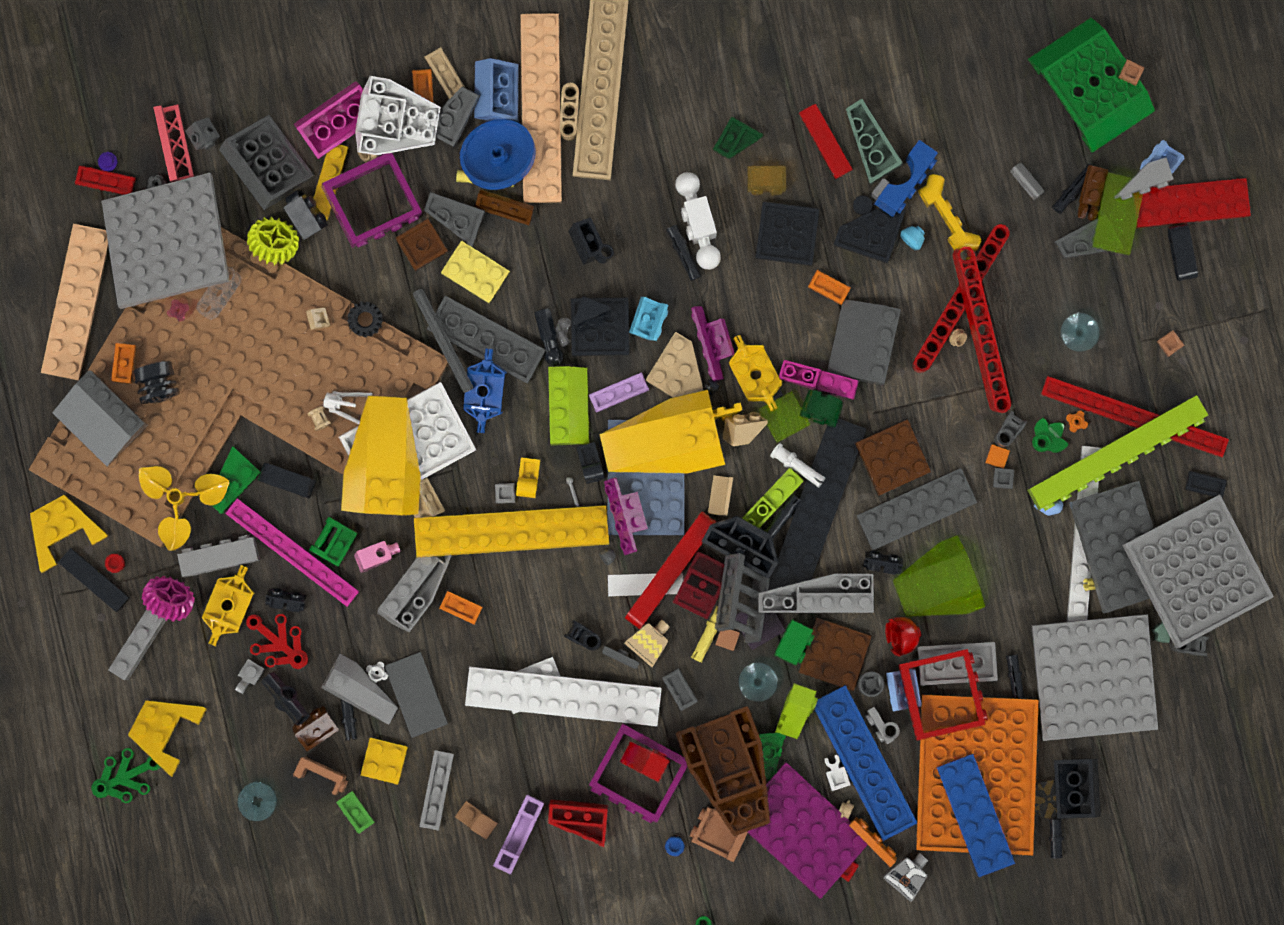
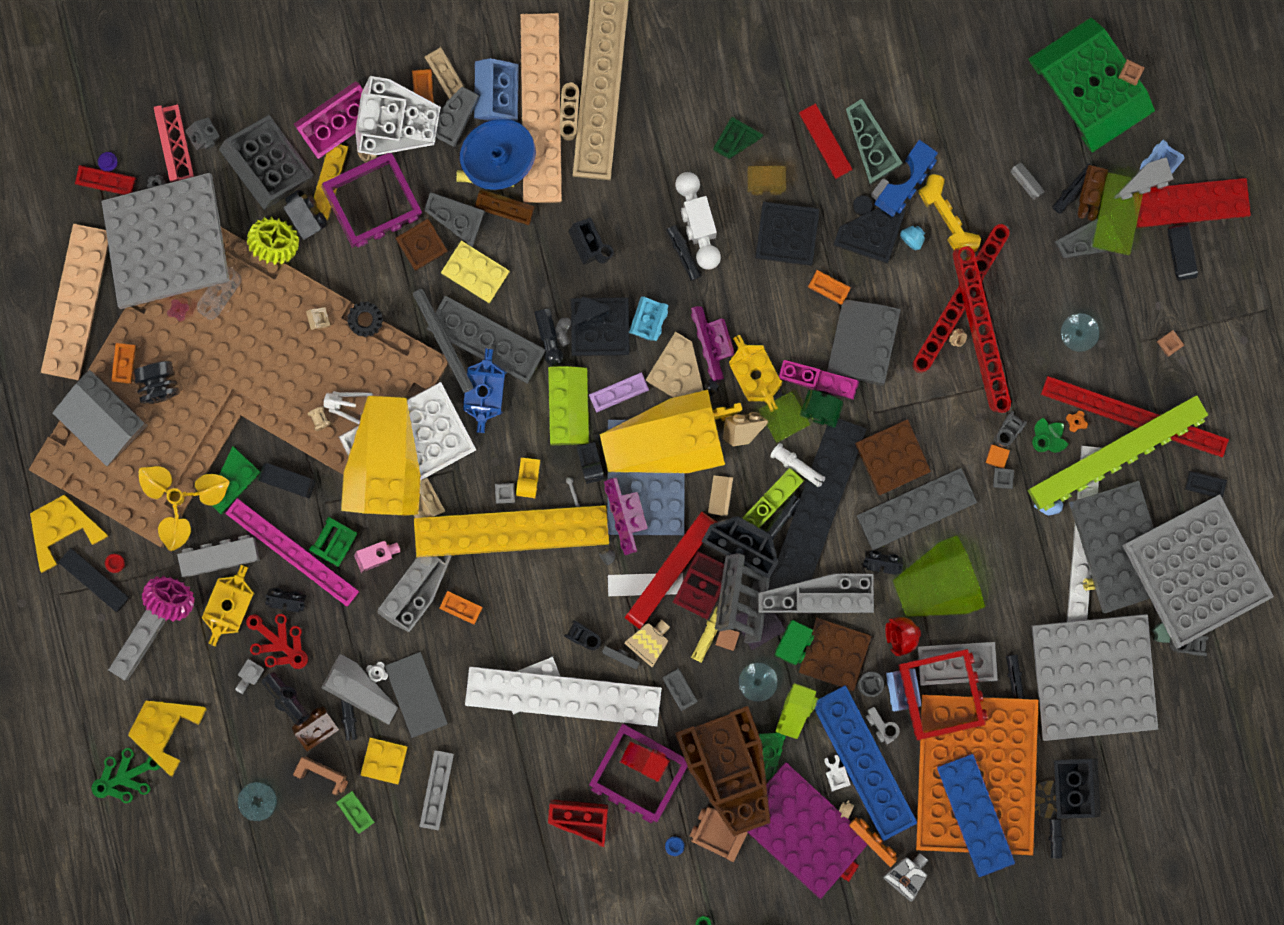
(476, 820): medium nougat slope -> none
(518, 834): lavender arch -> none

